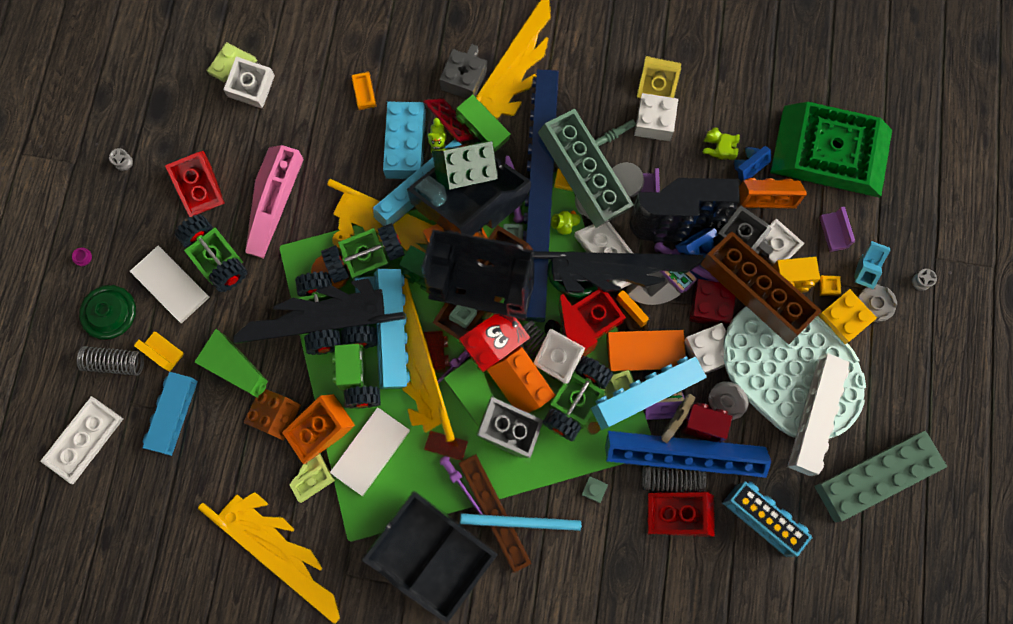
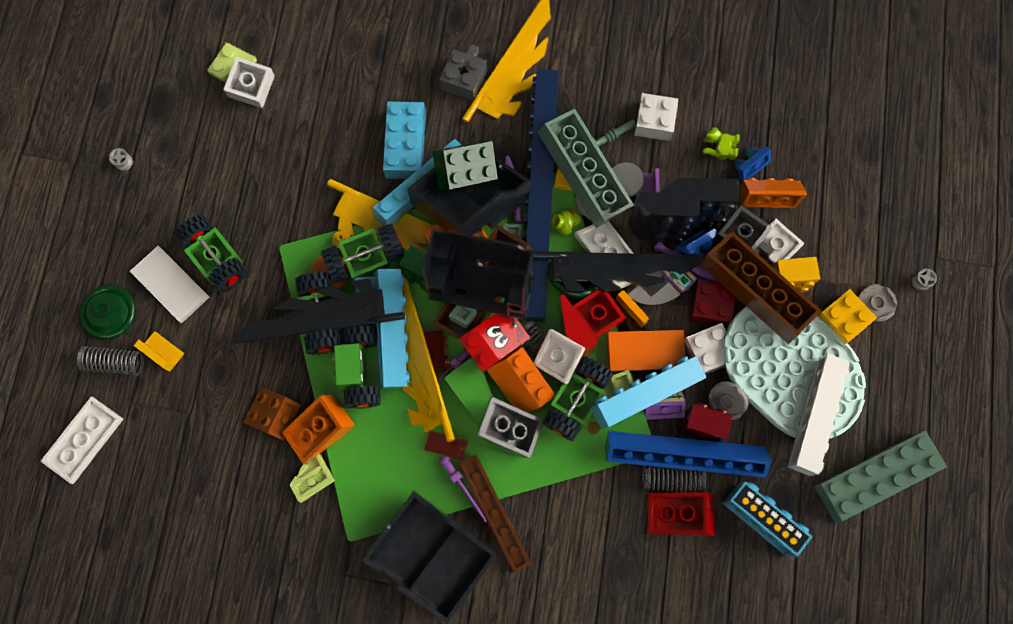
(81, 256): magenta plate -> none
(170, 413): dark azure brick -> none
(195, 183): red slope -> none
(229, 363): bright green slope -> none
(270, 196): bright pink wedge -> none
(271, 549): yellow animal -> none
(363, 90): light orange tile -> none
(370, 451): white tile -> none
(432, 191): clear light blue brick -> none
(437, 136): lime animal -> none
(451, 113): dark red window -> none
(481, 122): bright green brick -> none
(523, 522): medium azure piece -> none
(552, 324): black hinge -> none
(594, 489): sand green plate -> none
(659, 77): light yellow slope -> none
(678, 418): dark tan tile -> none
(807, 151): green slope -> none
(830, 286): yellow tile -> none
(837, 230): medium lavender panel -> none
(870, 264): medium azure brick -> none

